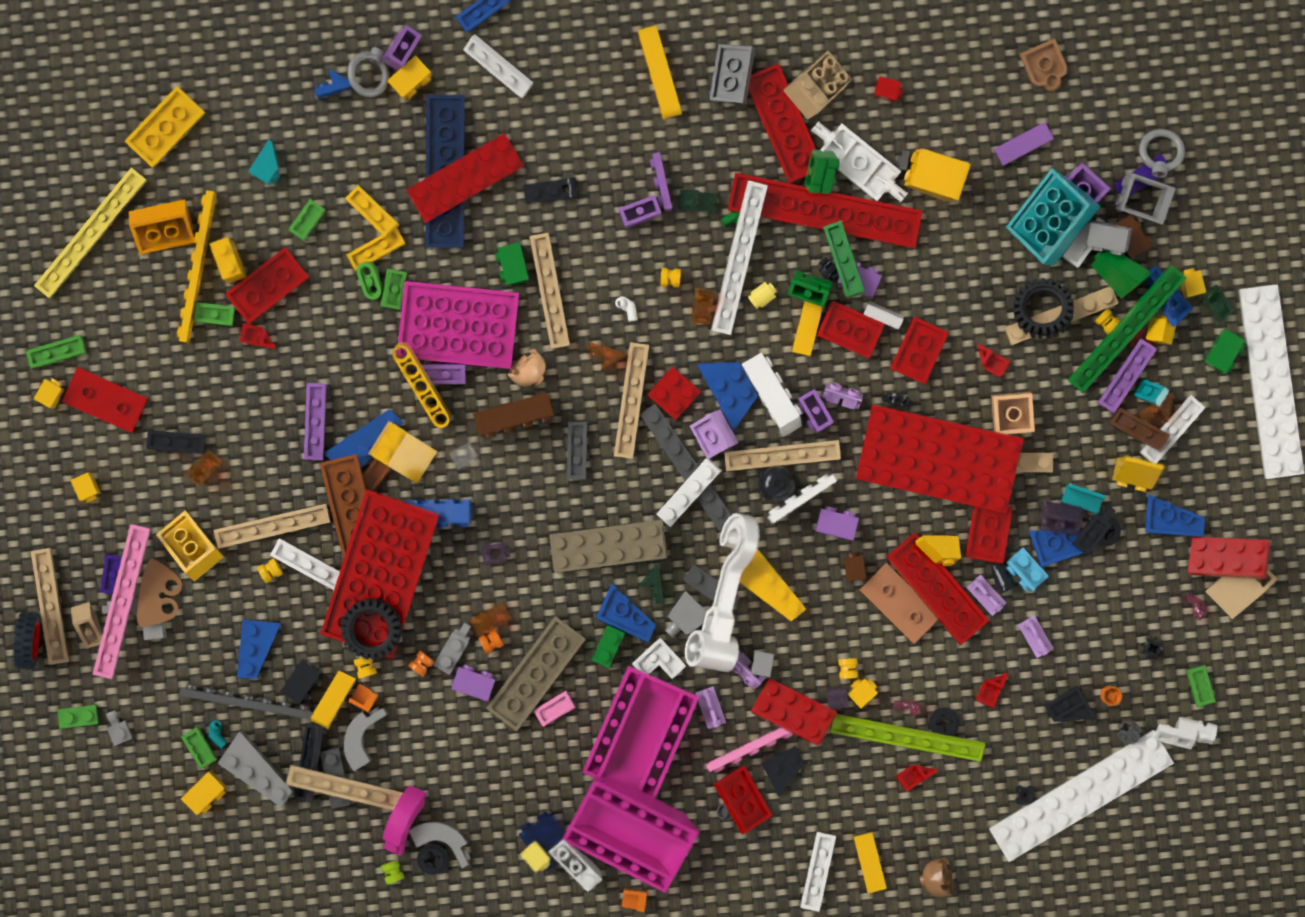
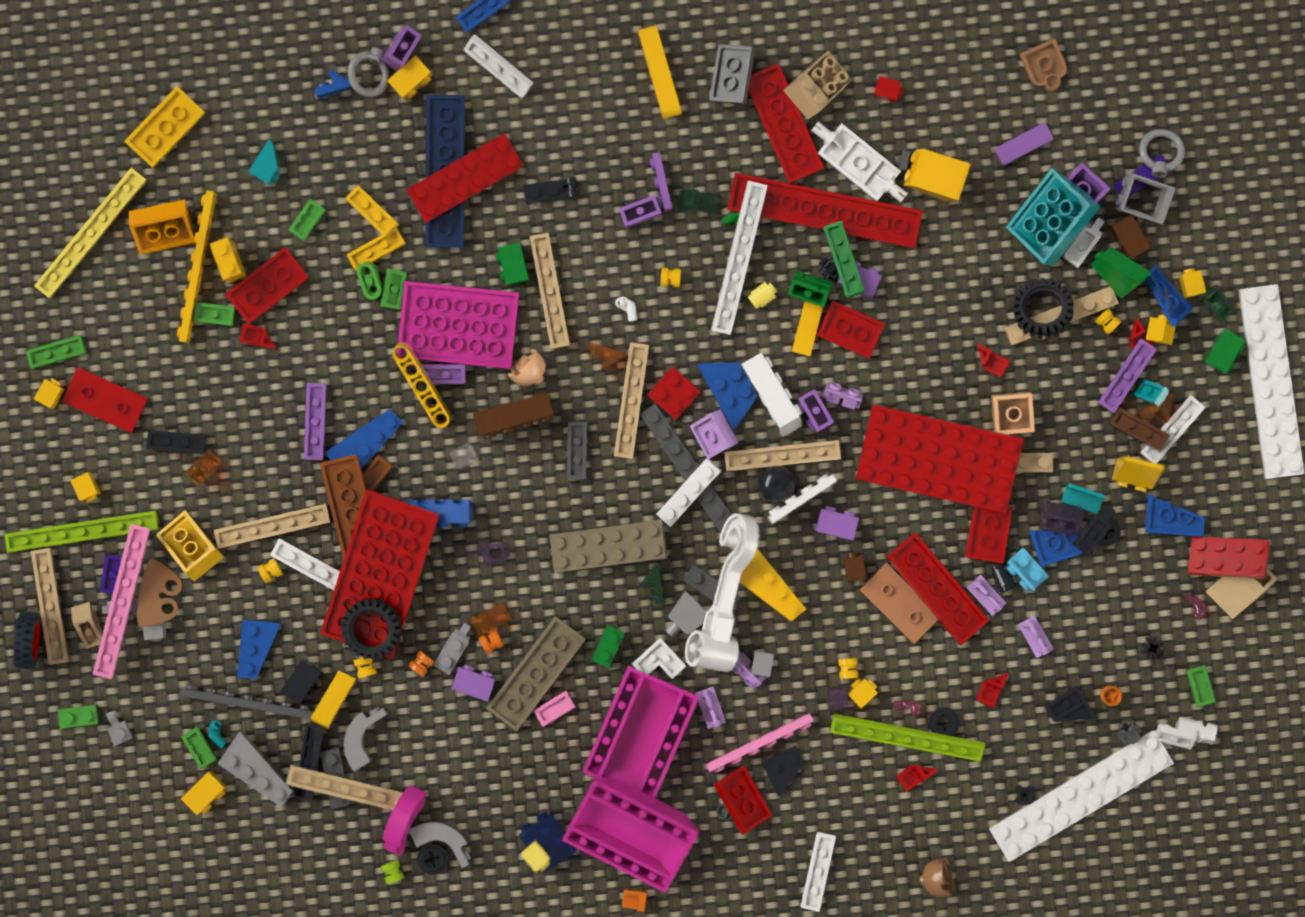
(79, 531): none -> lime tile
(364, 698): orange panel -> none
(402, 452): yellow slope -> none
(577, 864): white slope -> none
(624, 615): blue wing -> none
(702, 306): clear orange slope -> none
(793, 712): red plate -> none
(822, 171): green brick -> none
(870, 862): yellow tile -> none
(883, 315): white slope -> none
(897, 399): black gear -> none
(919, 350): red plate -> none
(940, 548): yellow slope -> none
(1109, 237): light grey brick -> none
(1127, 328): green plate -> none

